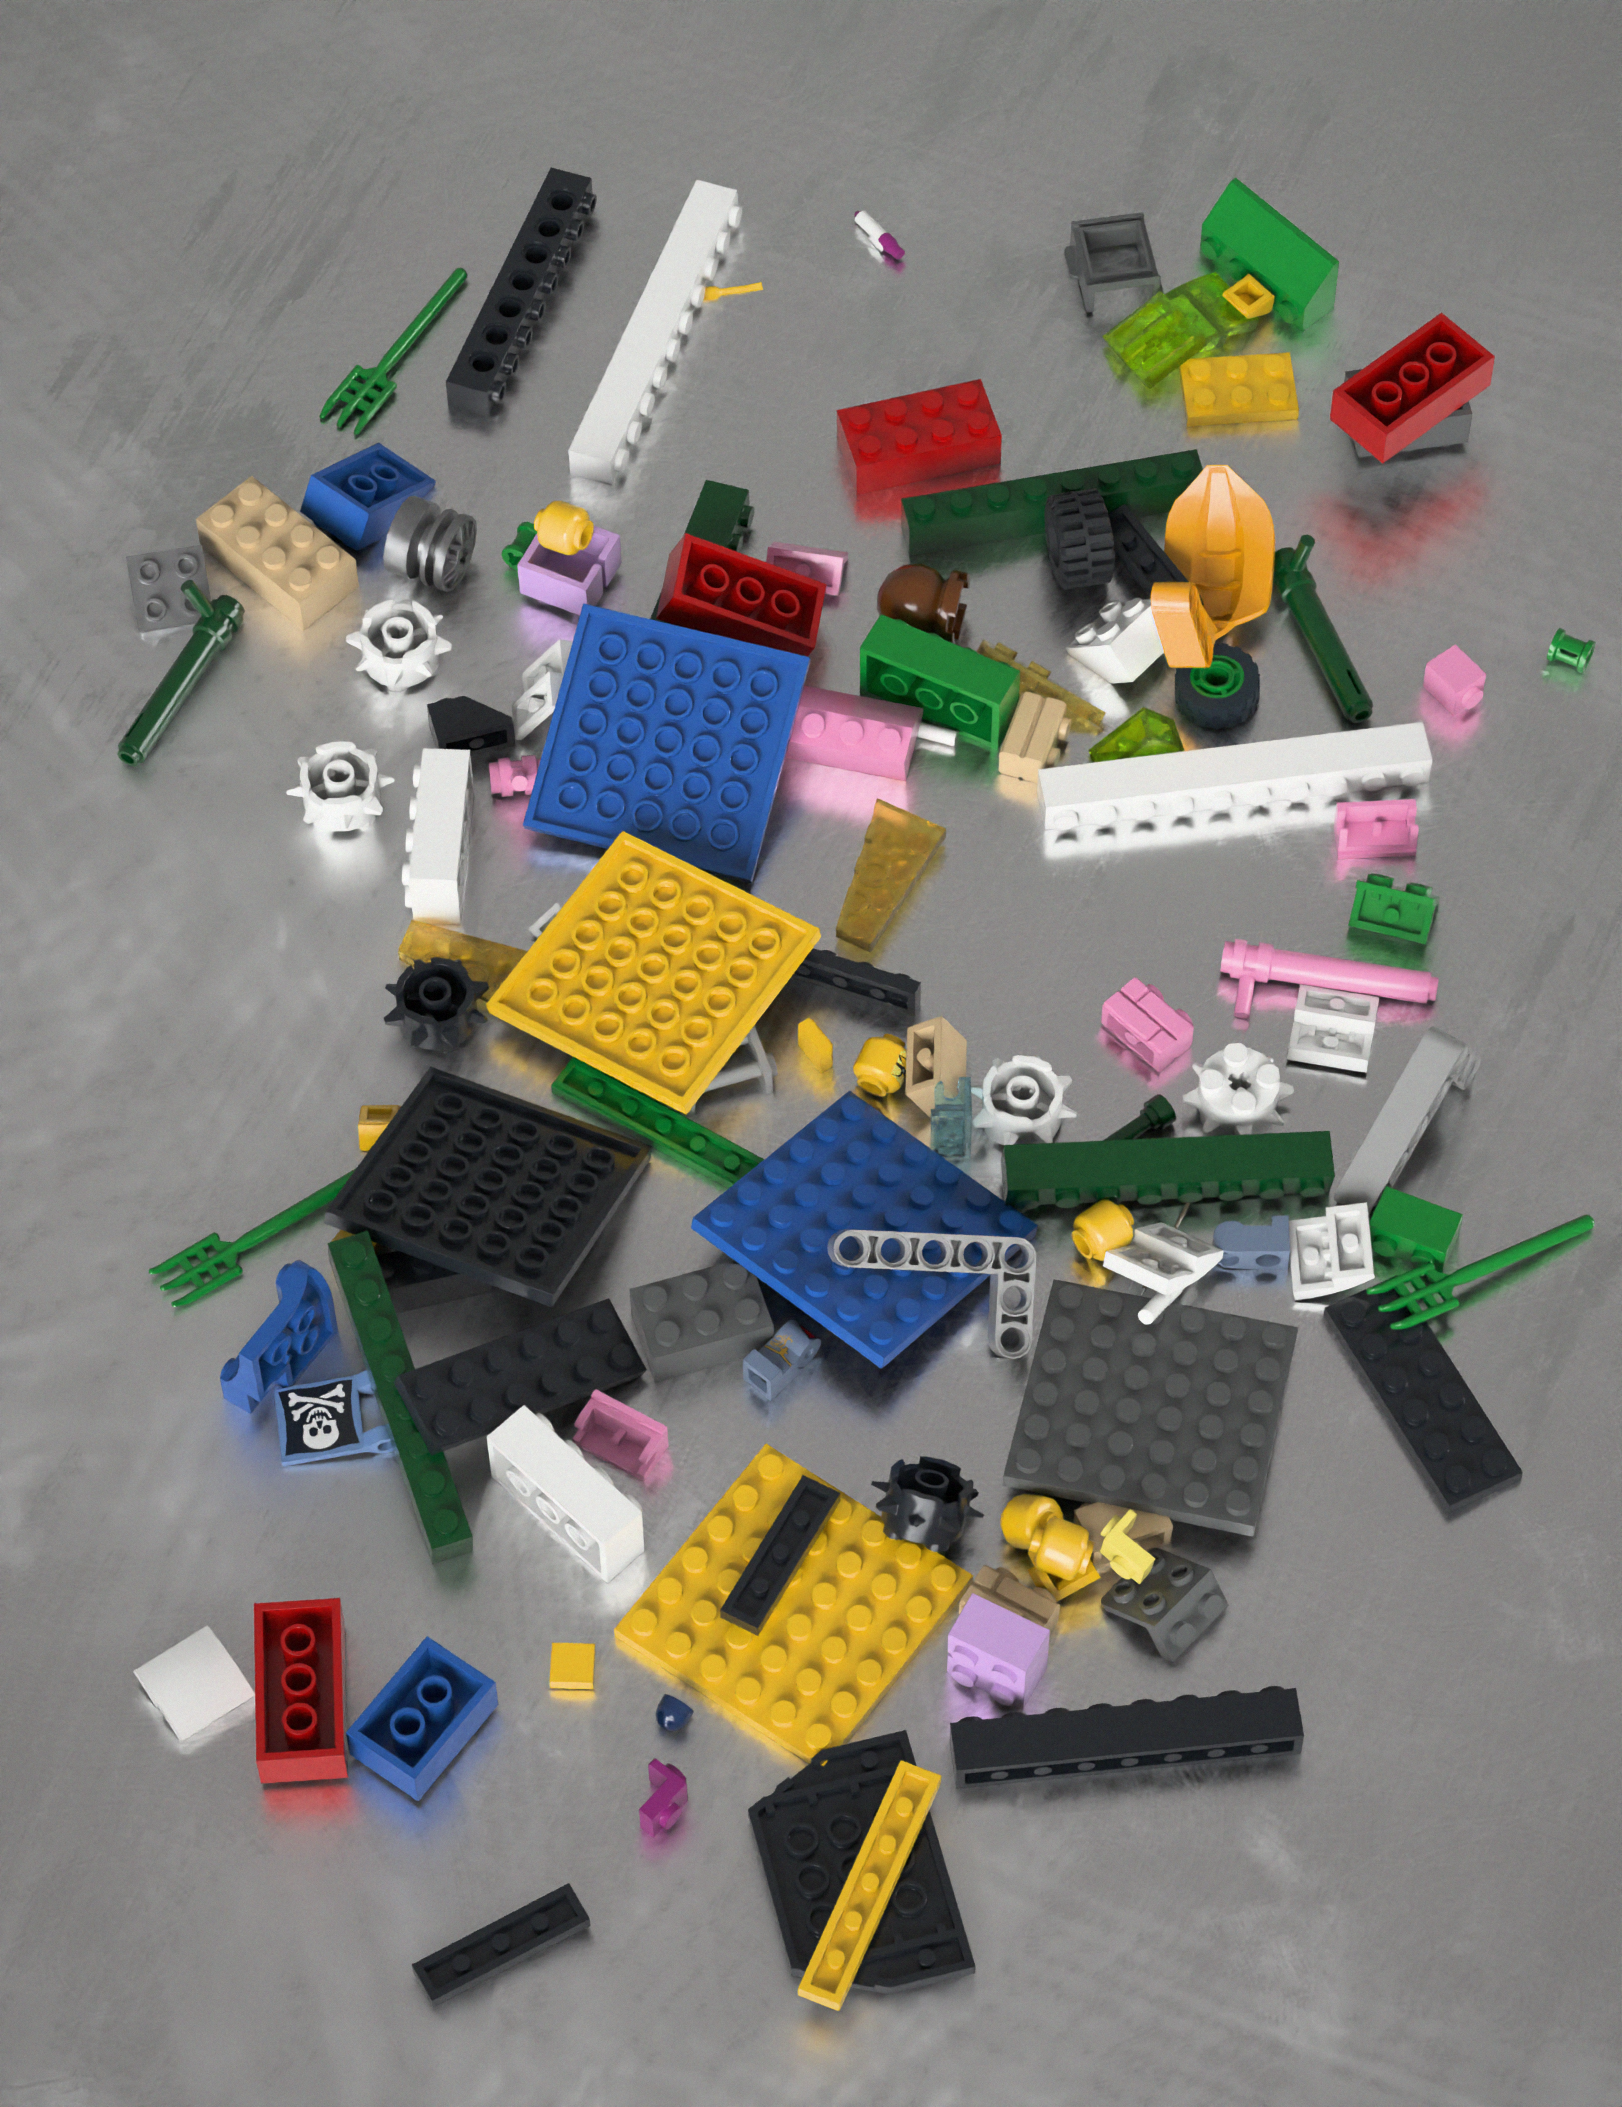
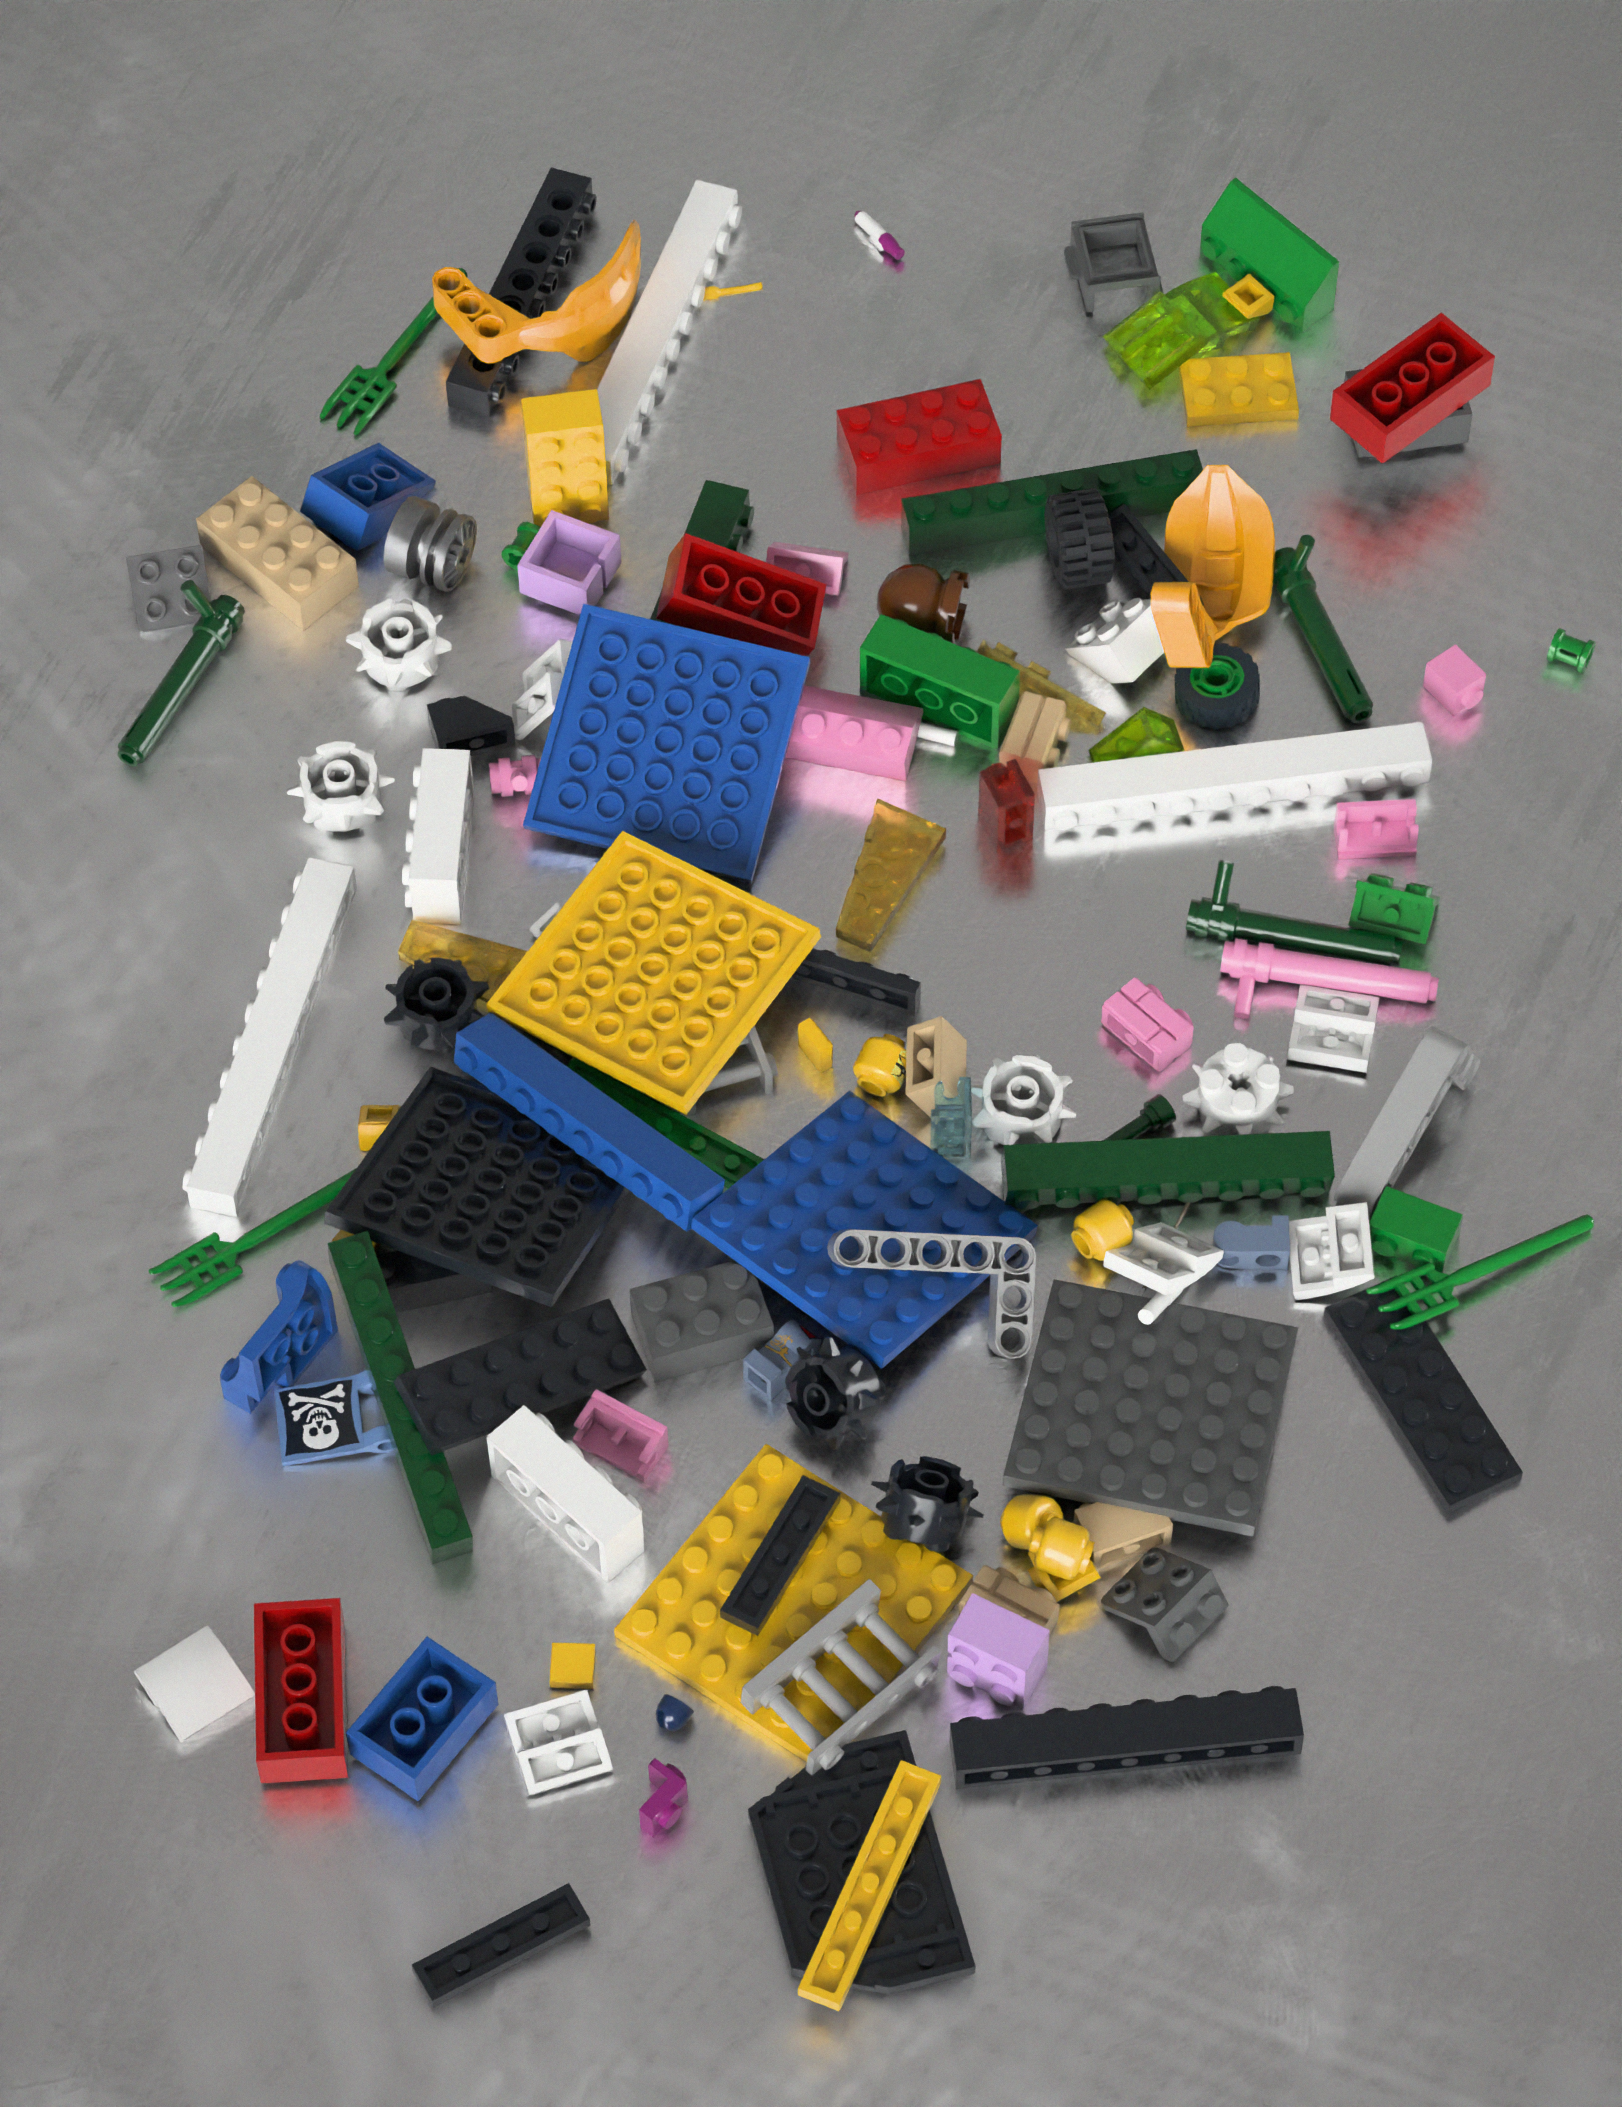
(271, 1038): none -> white brick
(558, 1742): none -> white slope
(563, 527): yellow head -> none
(565, 456): none -> yellow brick
(579, 328): none -> light orange piece
(586, 1120): none -> blue brick
(830, 1636): none -> light grey fence
(833, 1392): none -> black brick
(1008, 798): none -> clear red brick
(1125, 1555): light yellow bracket -> none
(1231, 922): none -> dark green cylinder

